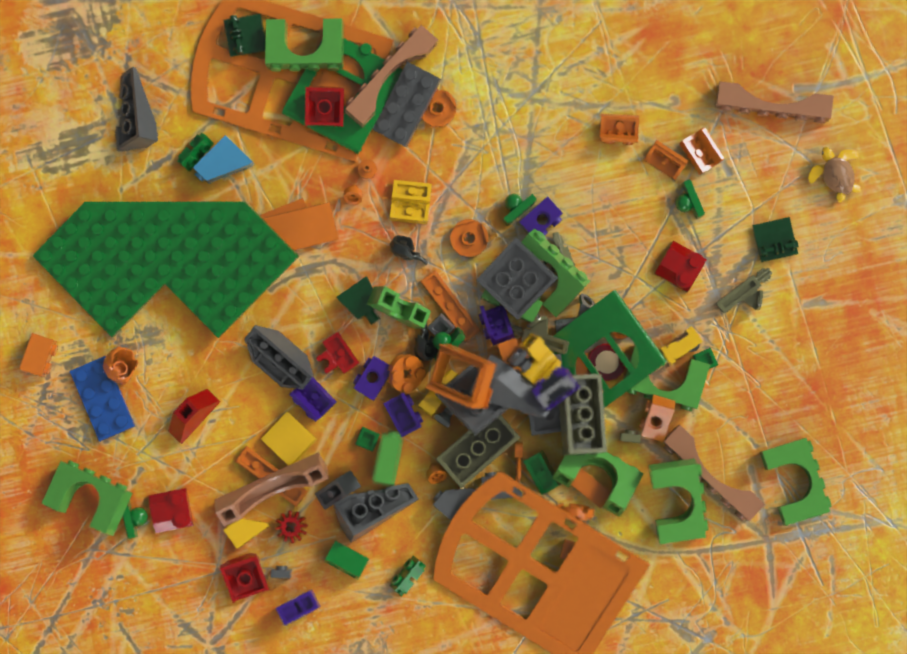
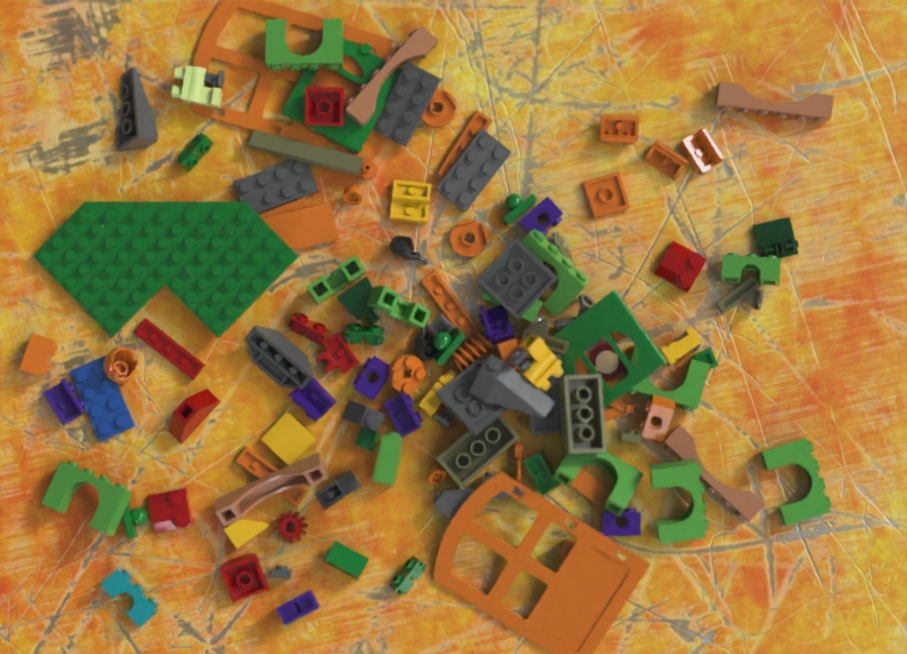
(64, 402): none -> dark purple bracket
(143, 608): none -> teal arch
(169, 349): none -> red tile
(193, 86): none -> yellowish green hips
(222, 161): dark azure slope -> none
(244, 34): dark green hinge -> none
(277, 186): none -> dark grey plate
(305, 152): none -> olive tile
(316, 330): none -> red hinge
(337, 280): none -> bright green arch
(355, 332): none -> green hinge
(364, 416): none -> dark grey slope
(368, 510): dark grey wedge -> none
(471, 351): none -> orange piece
(473, 170): none -> dark grey plate
(476, 123): none -> orange tile
(481, 392): orange piece -> none
(555, 388): brick -> none
(581, 512): orange plate -> none
(606, 195): none -> orange tile
(619, 409): none -> orange piece
(631, 528): none -> dark purple brick
(689, 200): green tile -> none
(767, 268): none -> bright green arch
(836, 172): animal -> none

